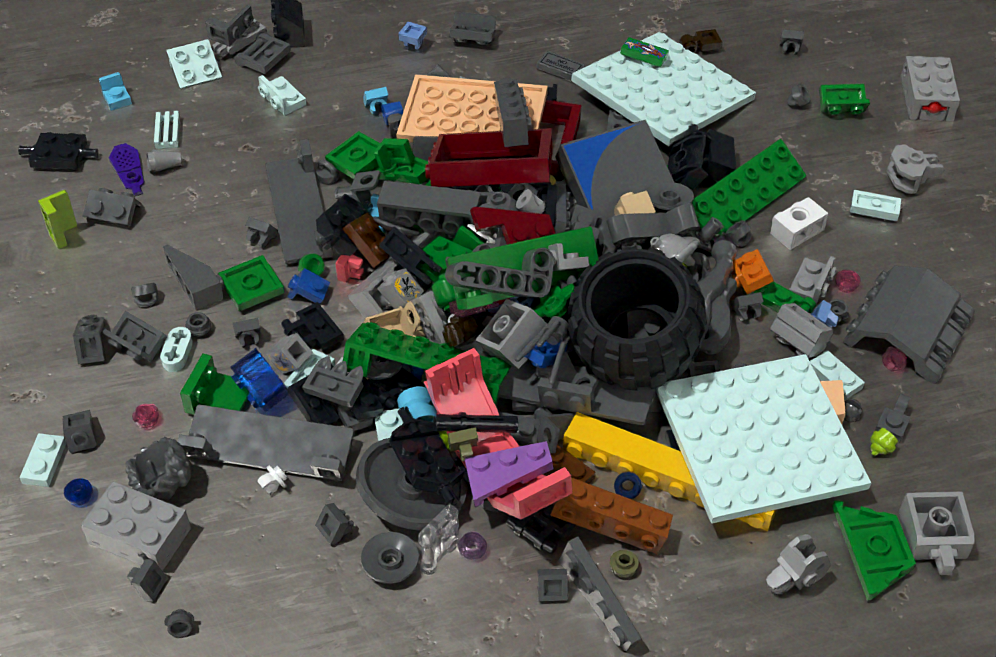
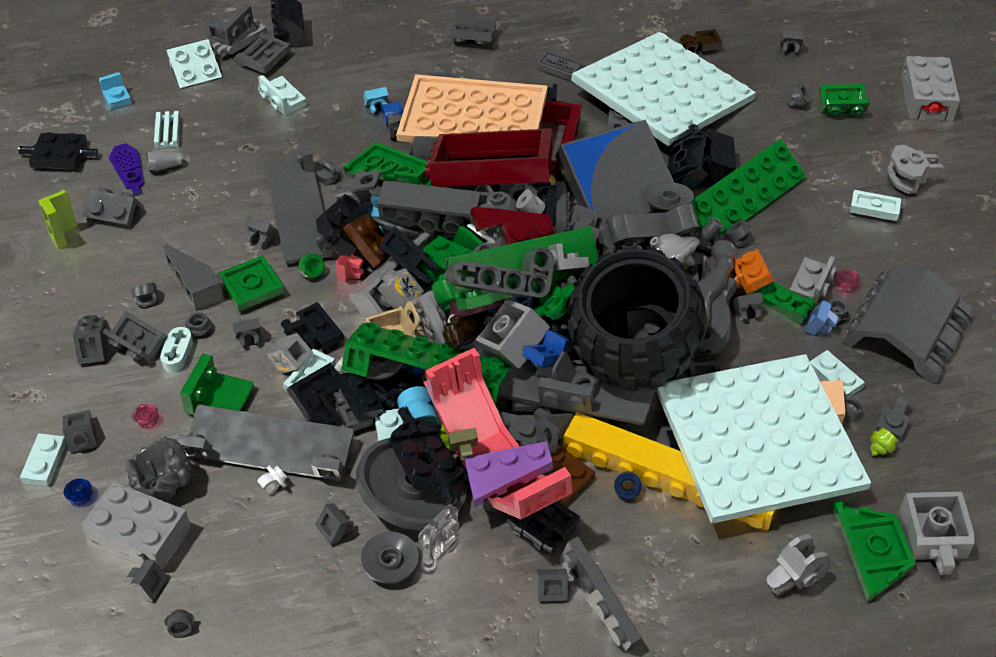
(260, 380): clear blue brick -> none
(309, 286): blue bracket -> none
(334, 383): dark grey plate -> none
(354, 155): green plate -> none
(393, 151): green bracket -> none
(413, 34): medium blue tile -> none
(472, 539): clear purple plate -> none
(483, 423): black pin -> none
(512, 112): dark grey brick -> none
(553, 333): dark grey plant -> none
(614, 516): dark orange brick -> none
(624, 570): olive plate -> none
(634, 203): tan brick -> none
(644, 52): green tile -> none
(799, 223): white brick -> none
(801, 330): light grey brick -> none
(894, 359): clear pink plate -> none

